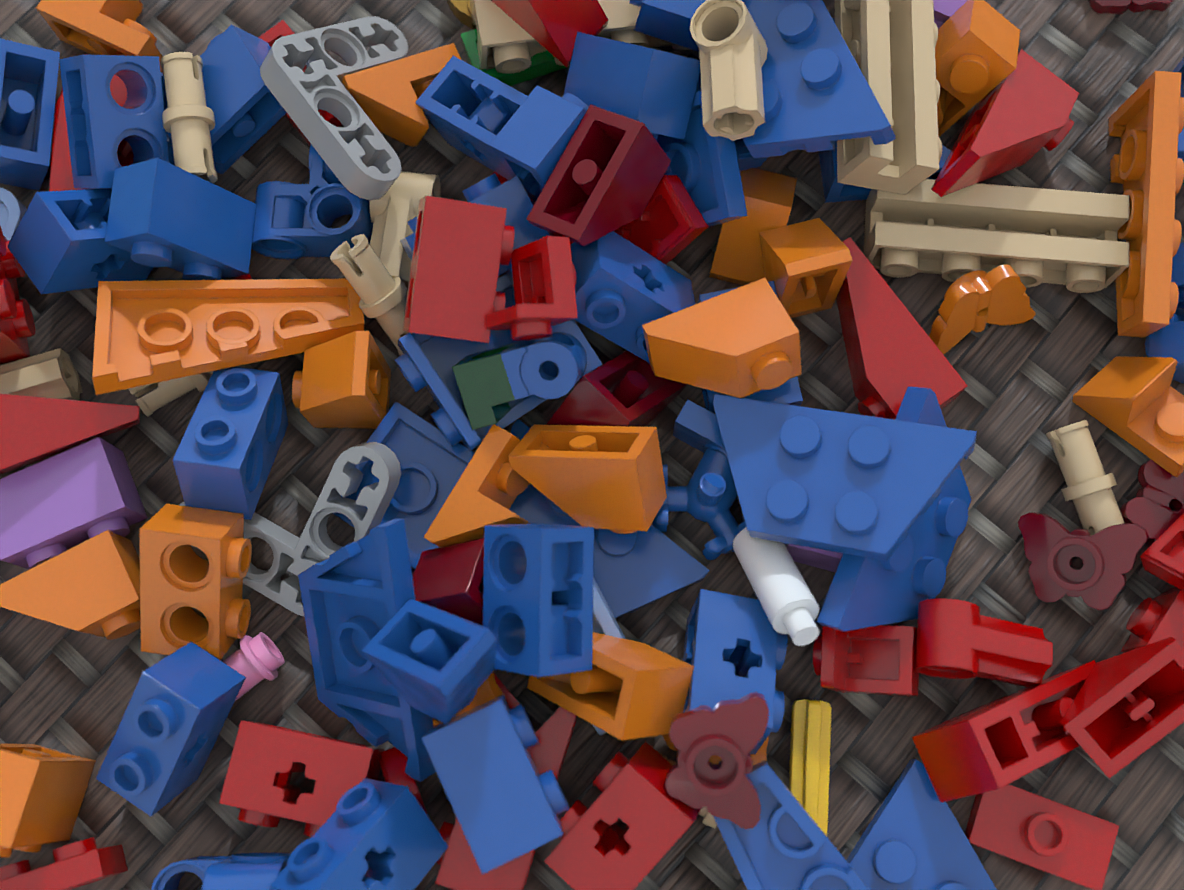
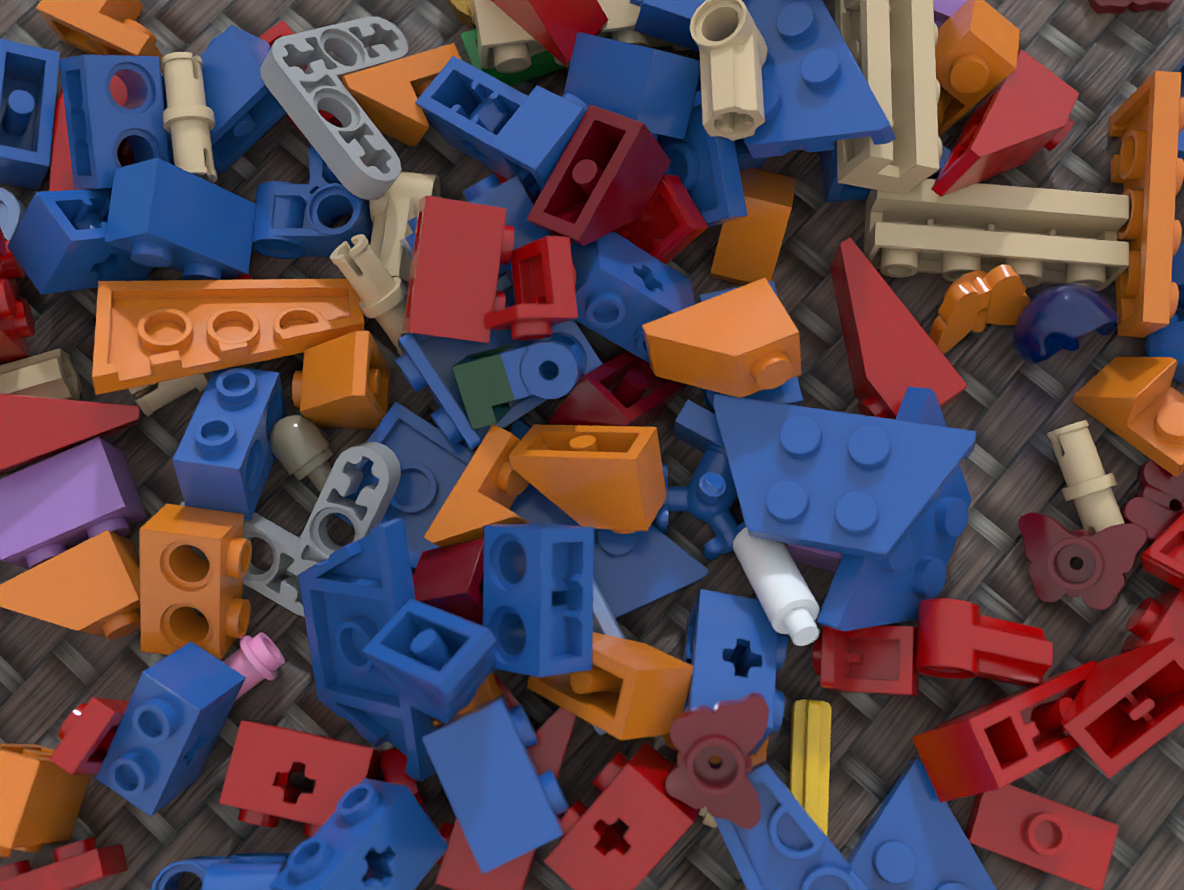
(88, 735): none -> red plate
(301, 449): none -> dark tan cylinder
(805, 265): orange slope -> none
(1058, 319): none -> clear blue hair

